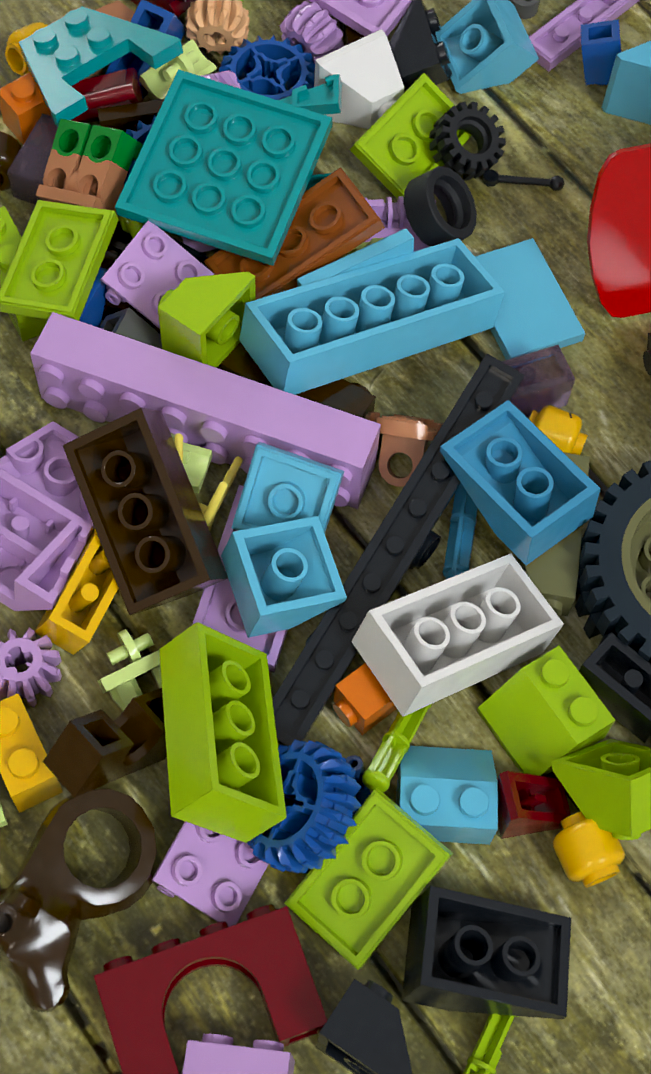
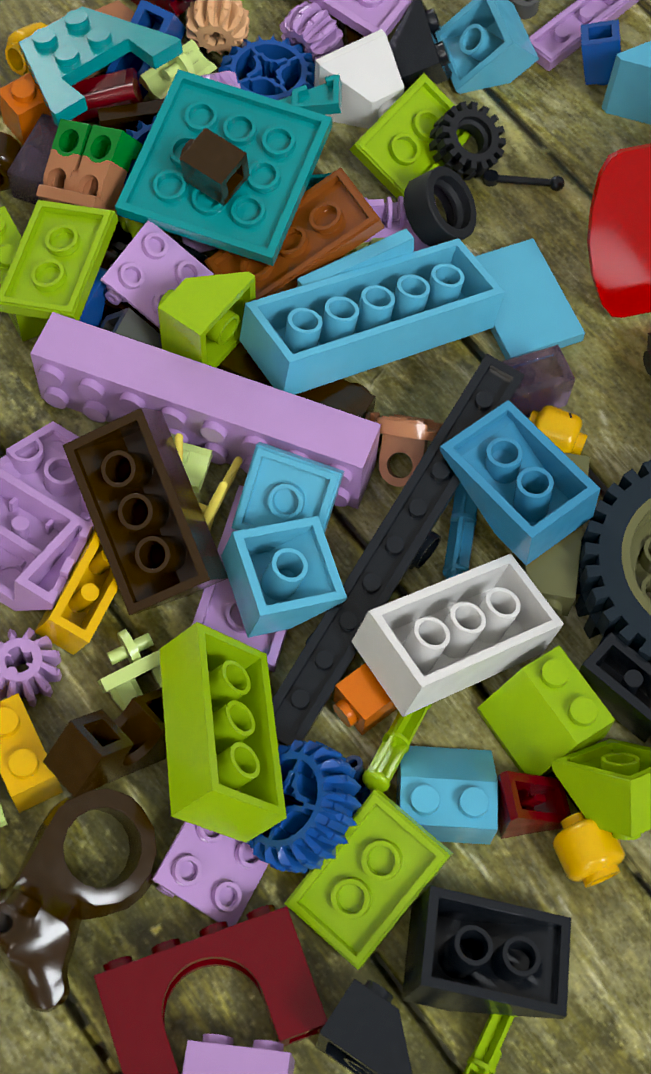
(214, 166): none -> dark brown brick

